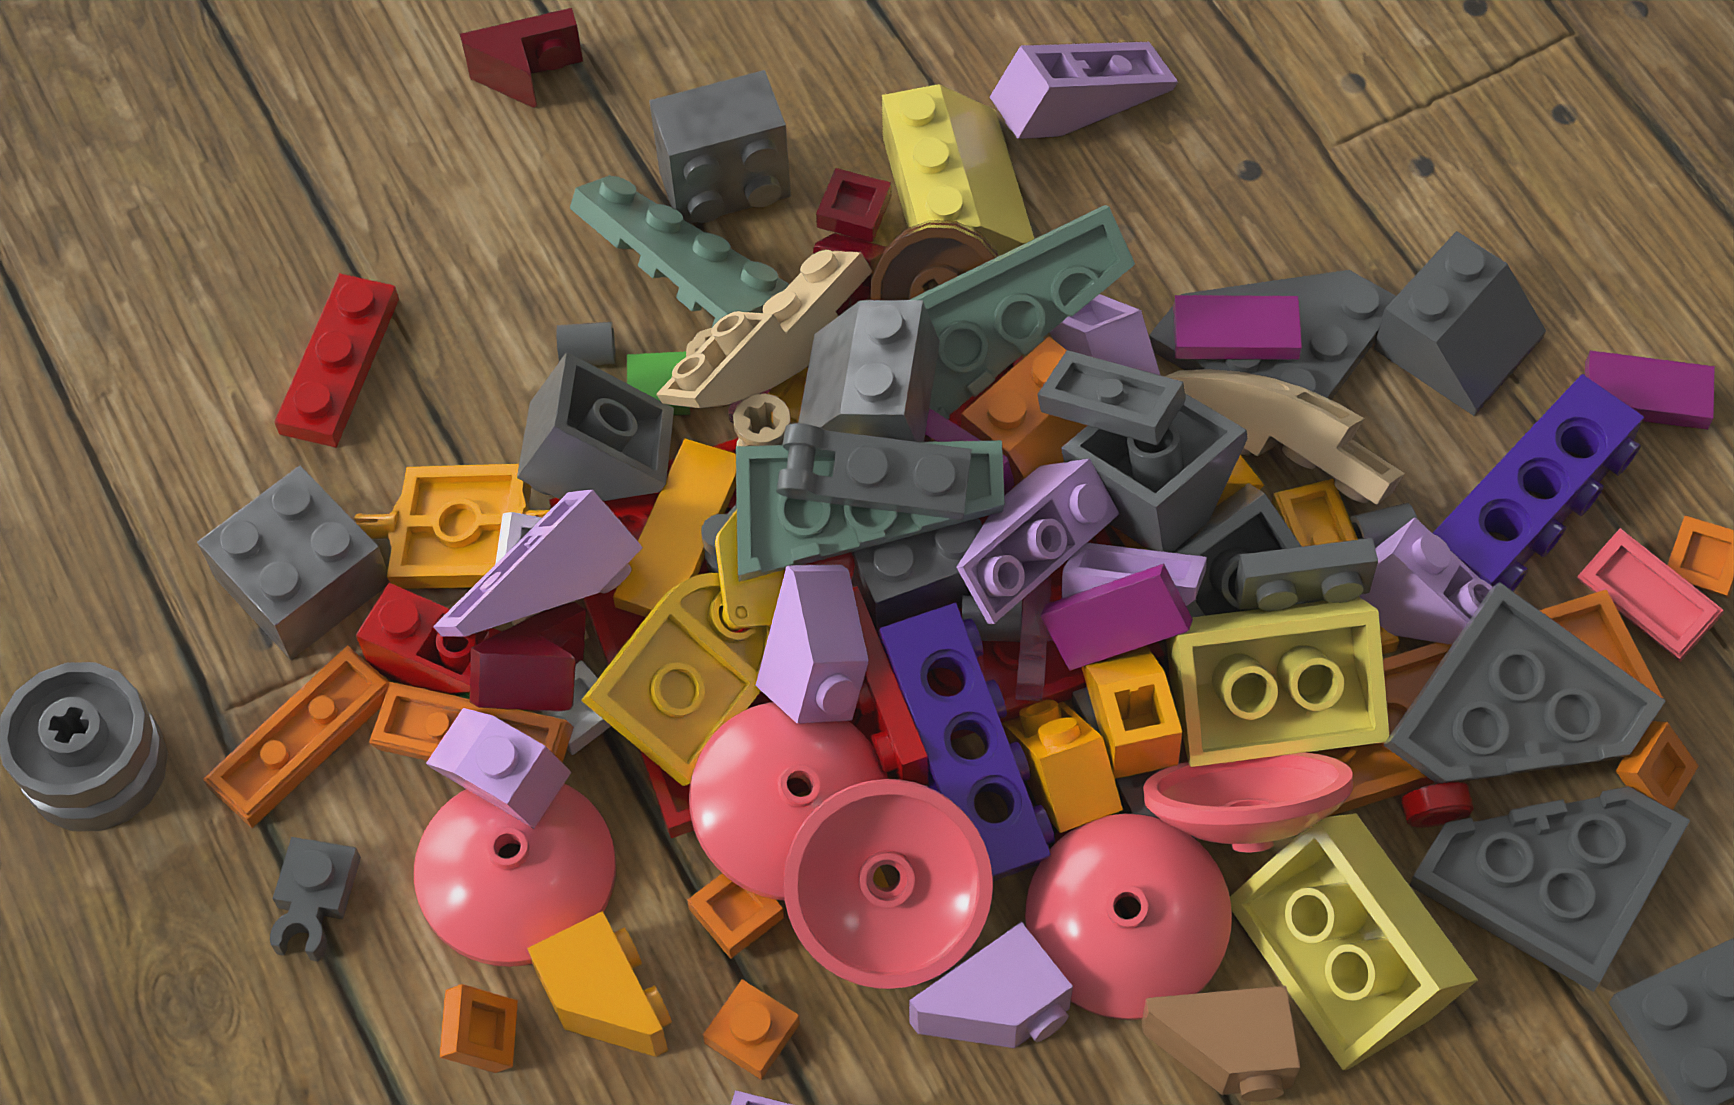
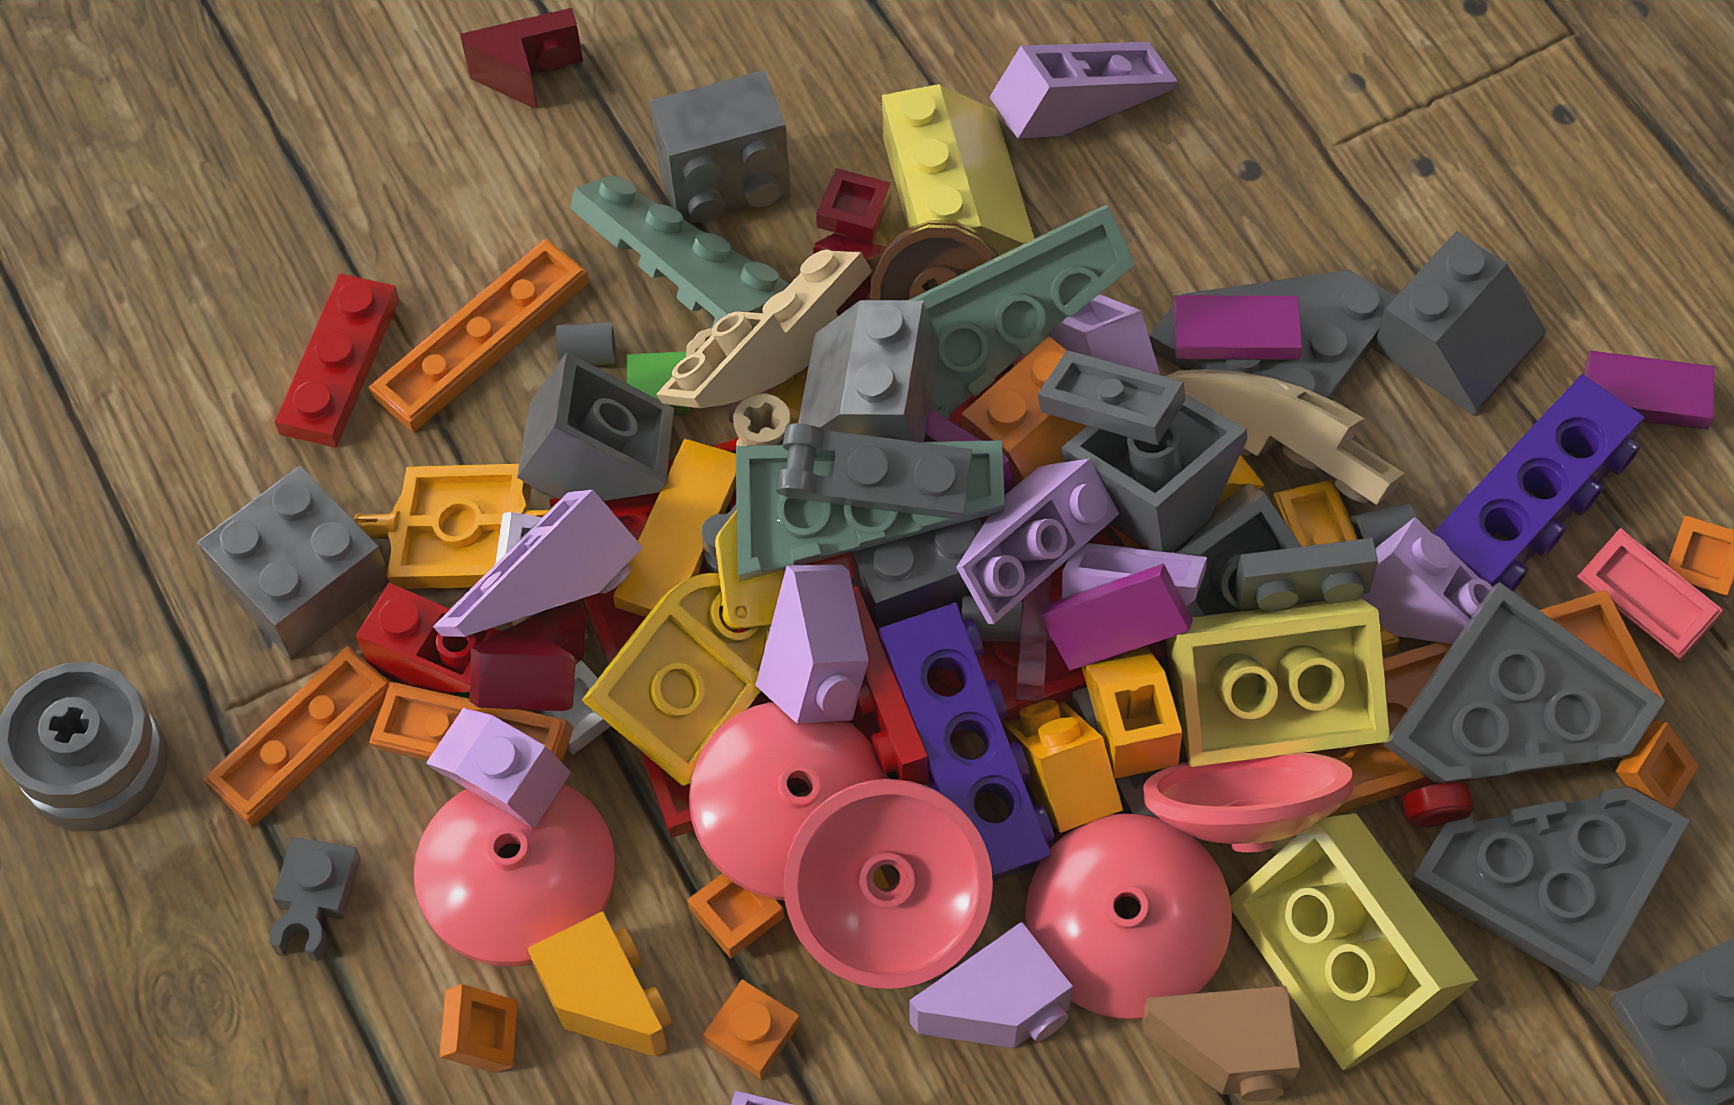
(479, 335): none -> orange tile

